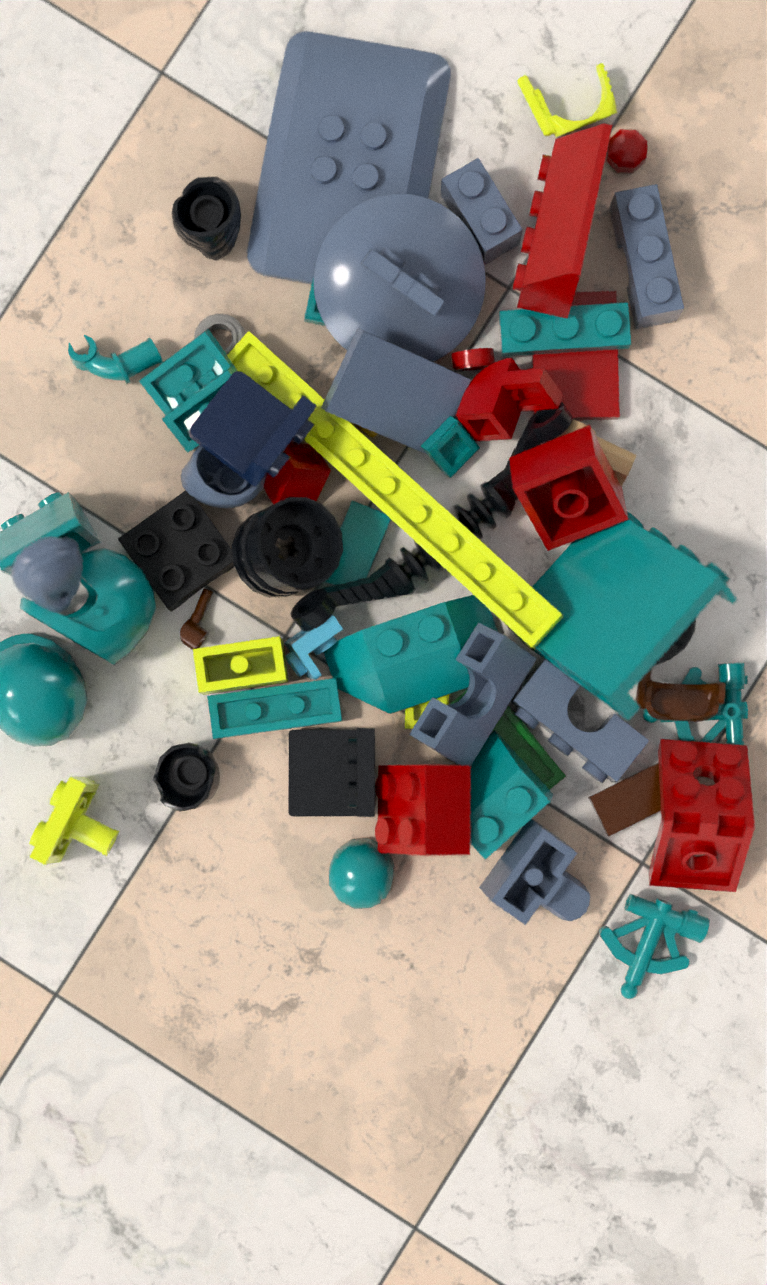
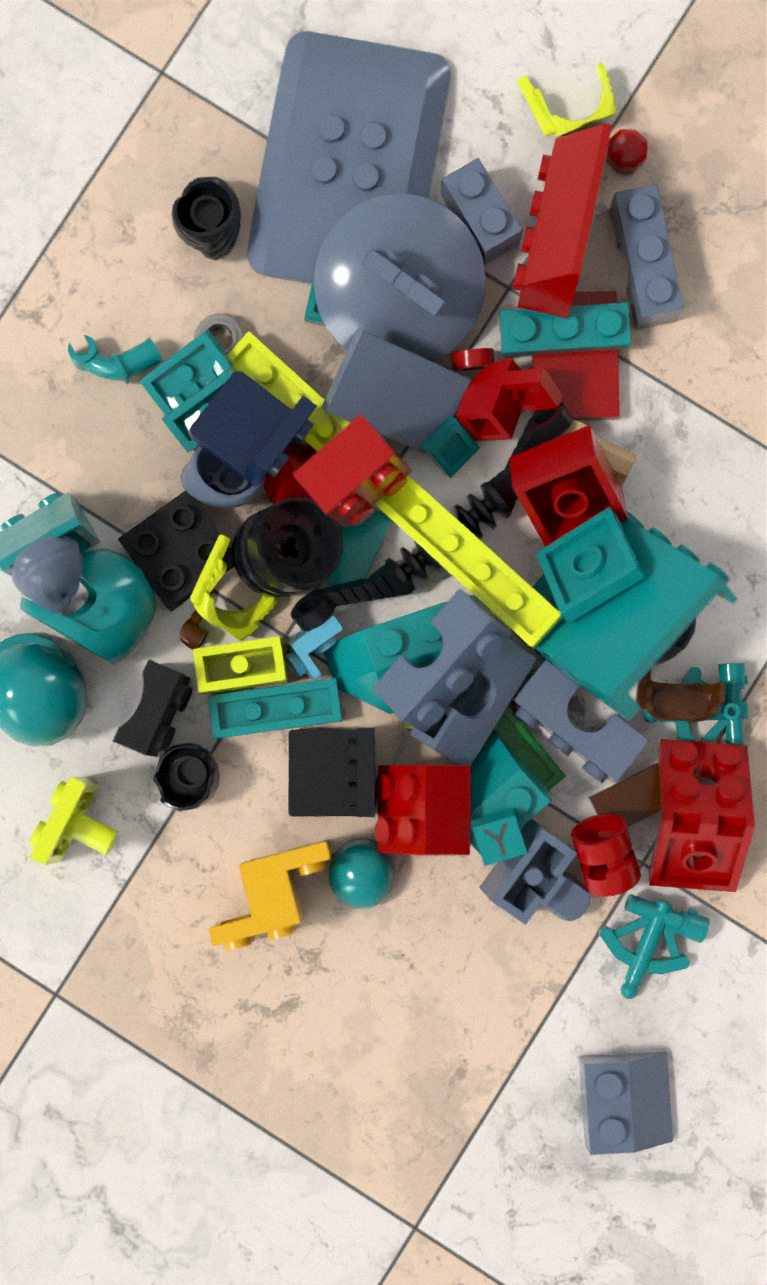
(162, 696): none -> black brick
(237, 623): none -> neon yellow helmet
(271, 895): none -> yellow bracket
(353, 473): none -> red brick
(469, 640): none -> sand blue arch
(498, 837): none -> teal tile
(589, 565): none -> teal plate
(606, 855): none -> red wheel
(625, 1102): none -> sand blue slope

